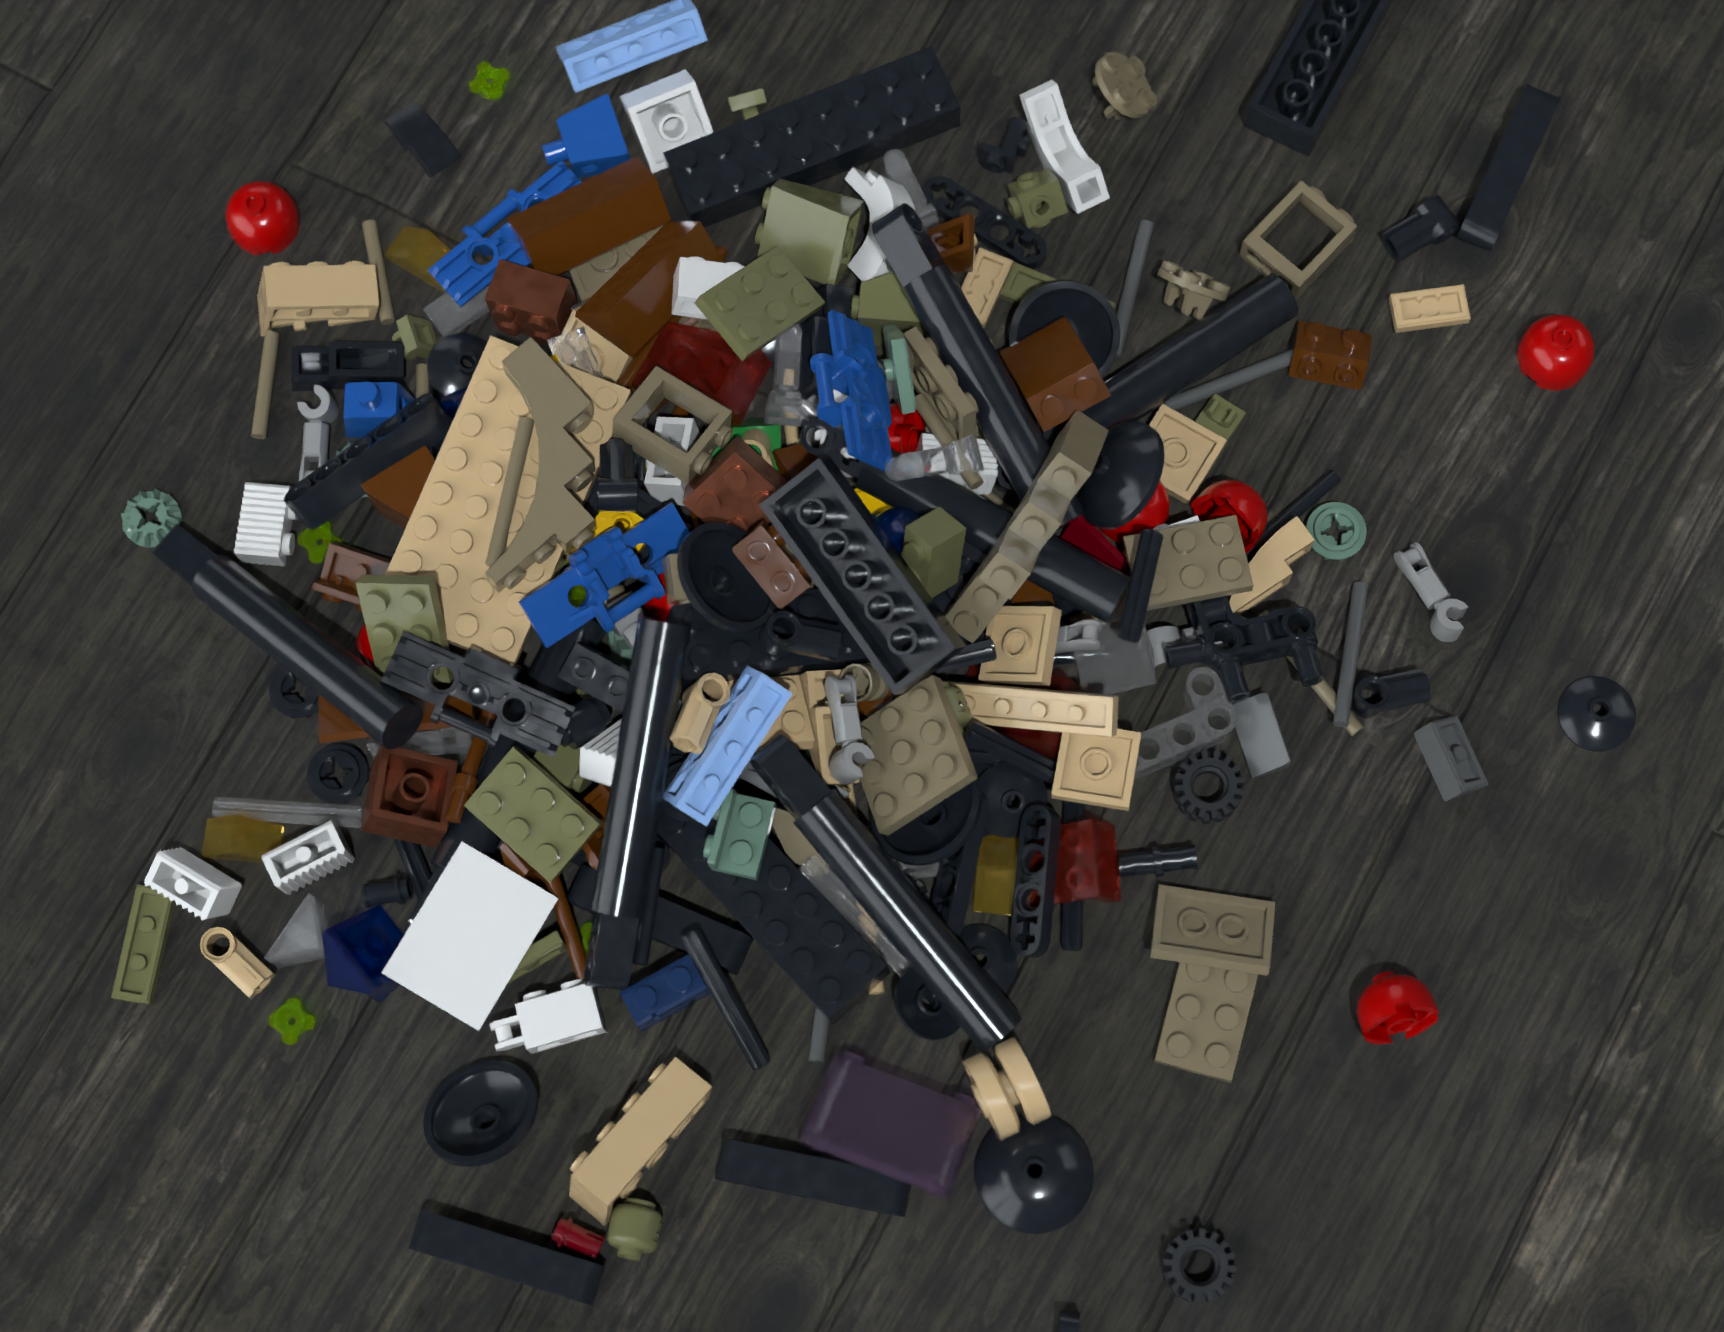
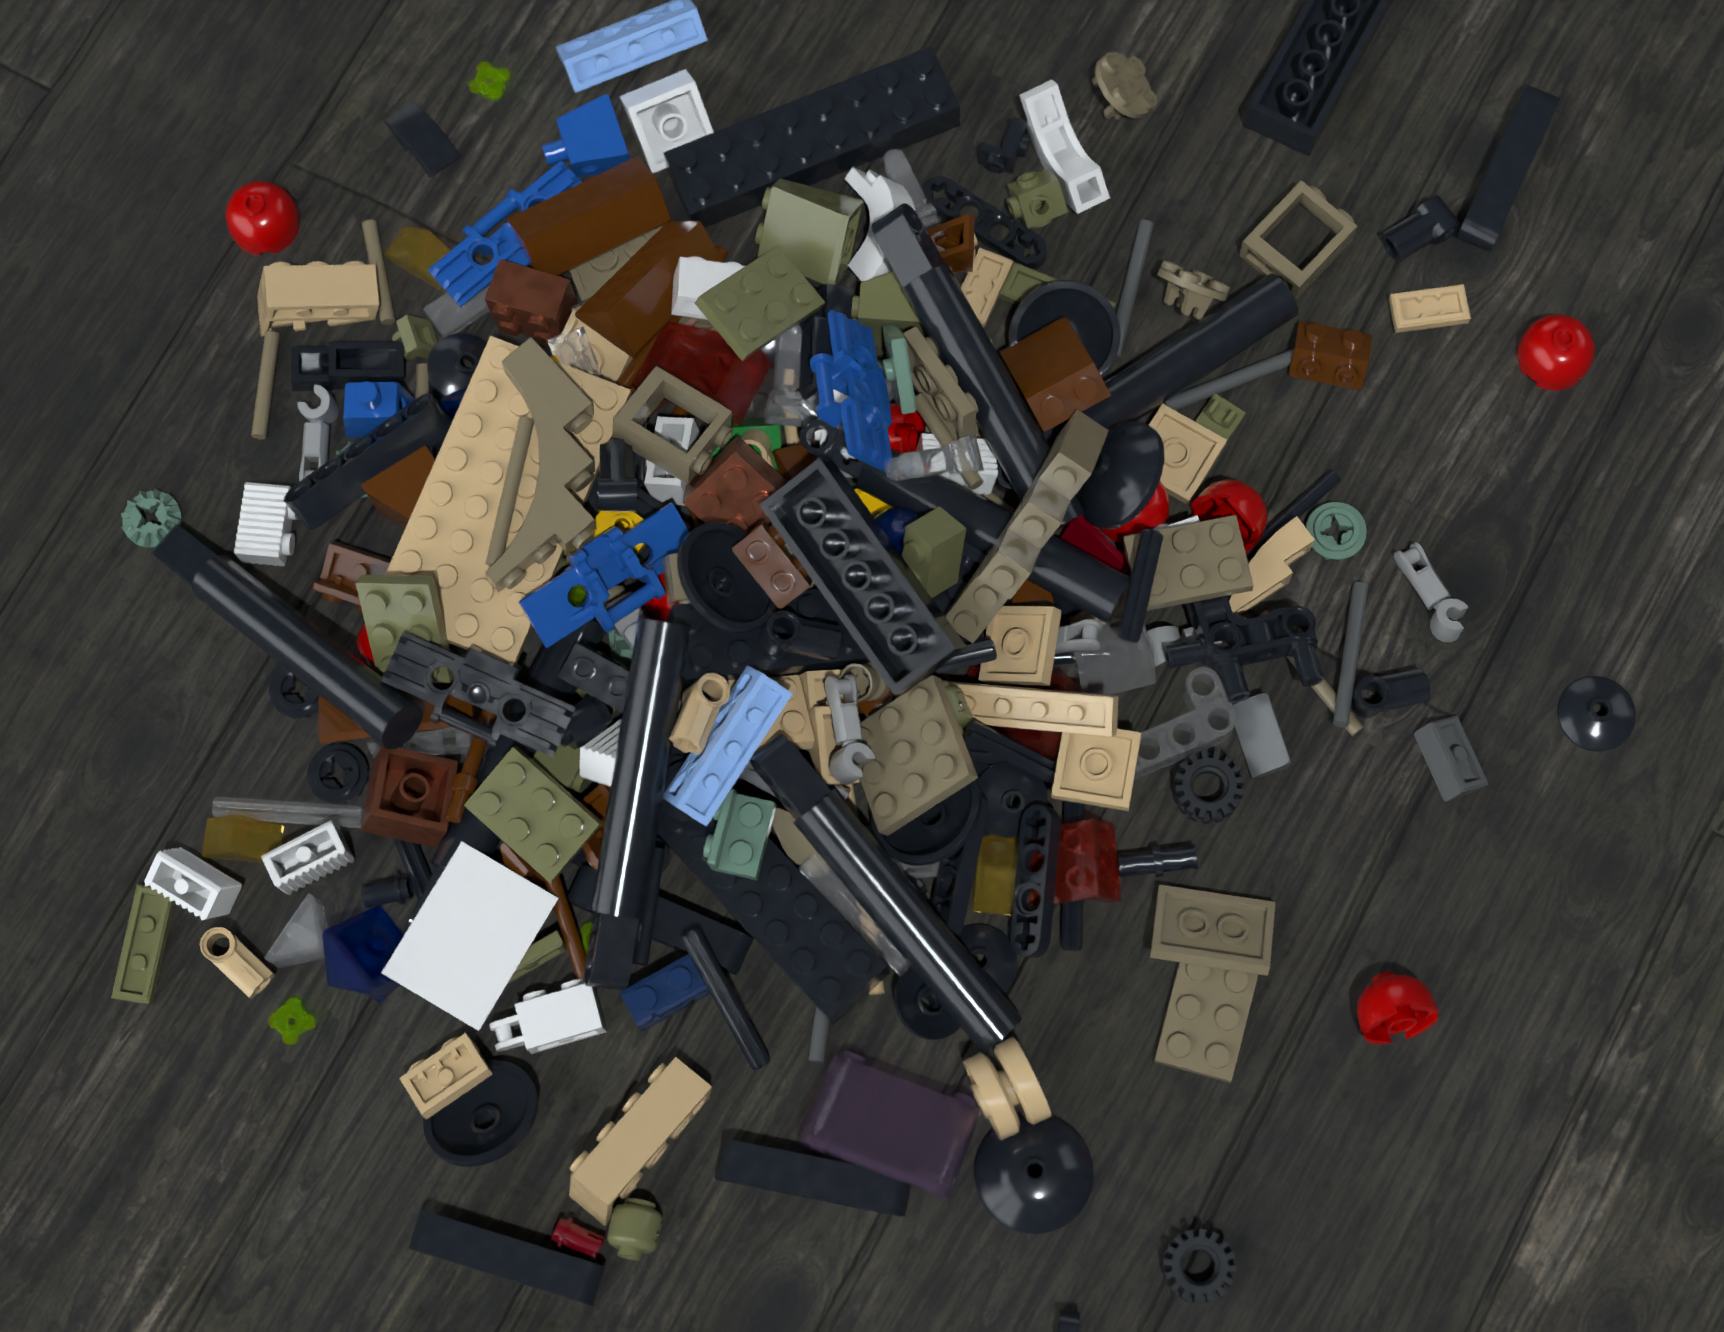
(309, 540): clear neon green plate -> none
(445, 1075): none -> tan bracket
(747, 103): olive tile -> none

